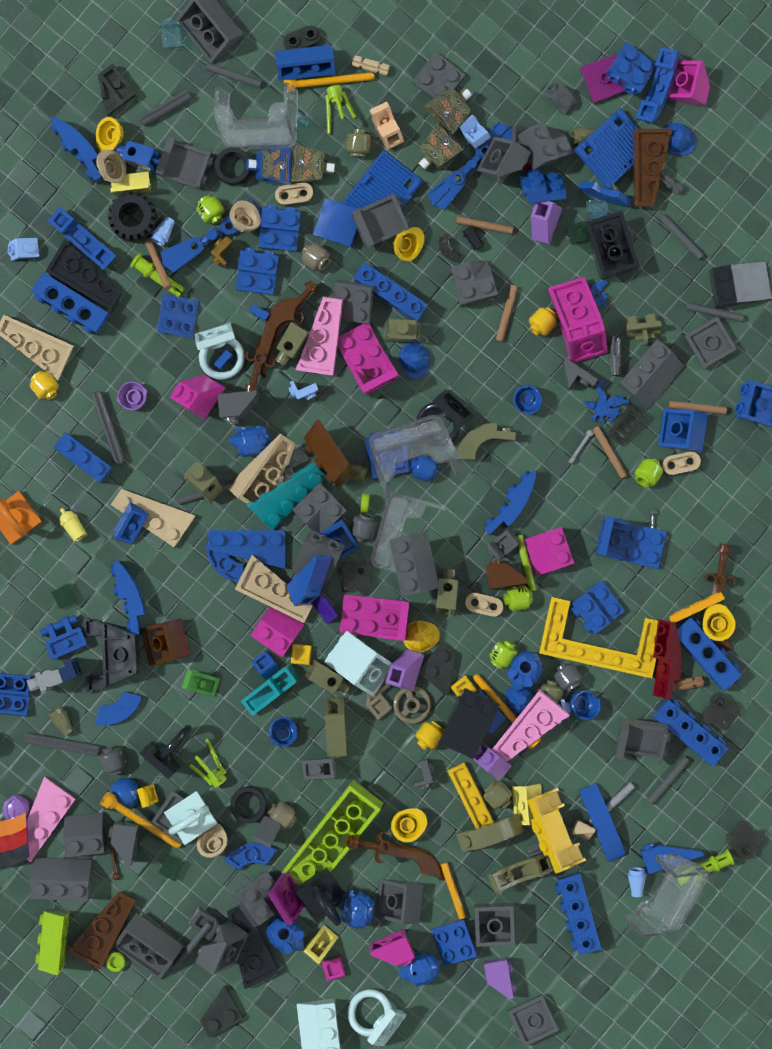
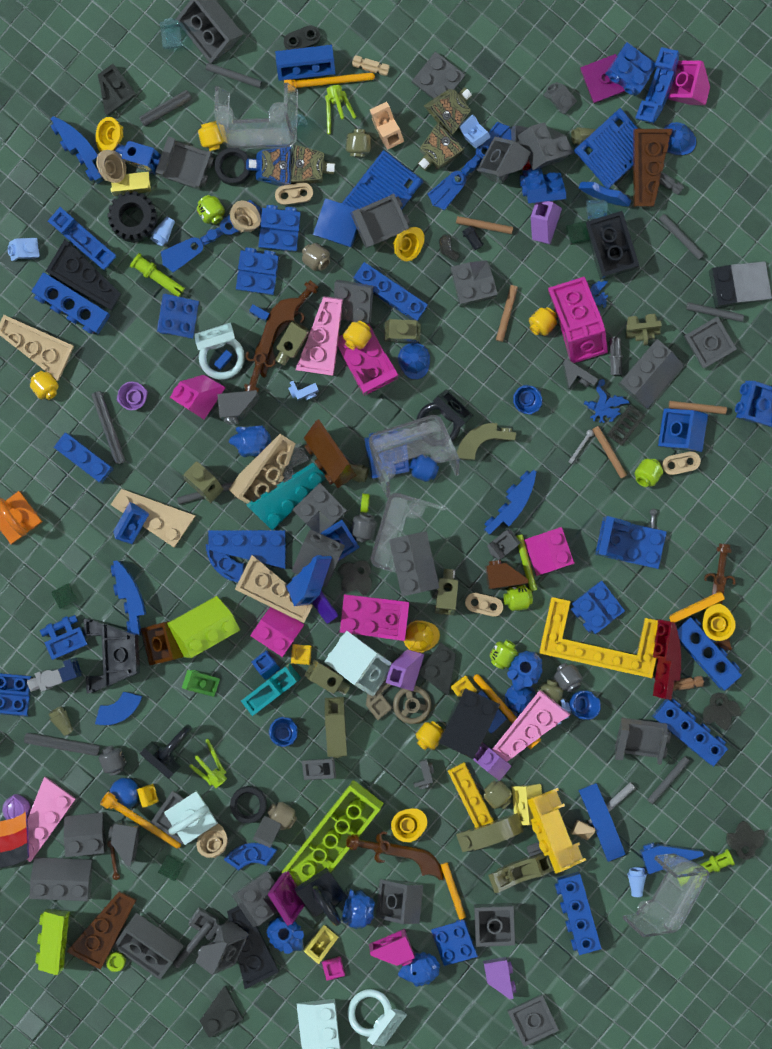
(72, 525): light yellow piece -> none
(158, 264): medium nougat bar -> none
(203, 627): none -> lime slope
(210, 136): none -> yellow head
(221, 247): pearl gold bracket -> none
(357, 335): none -> yellow head

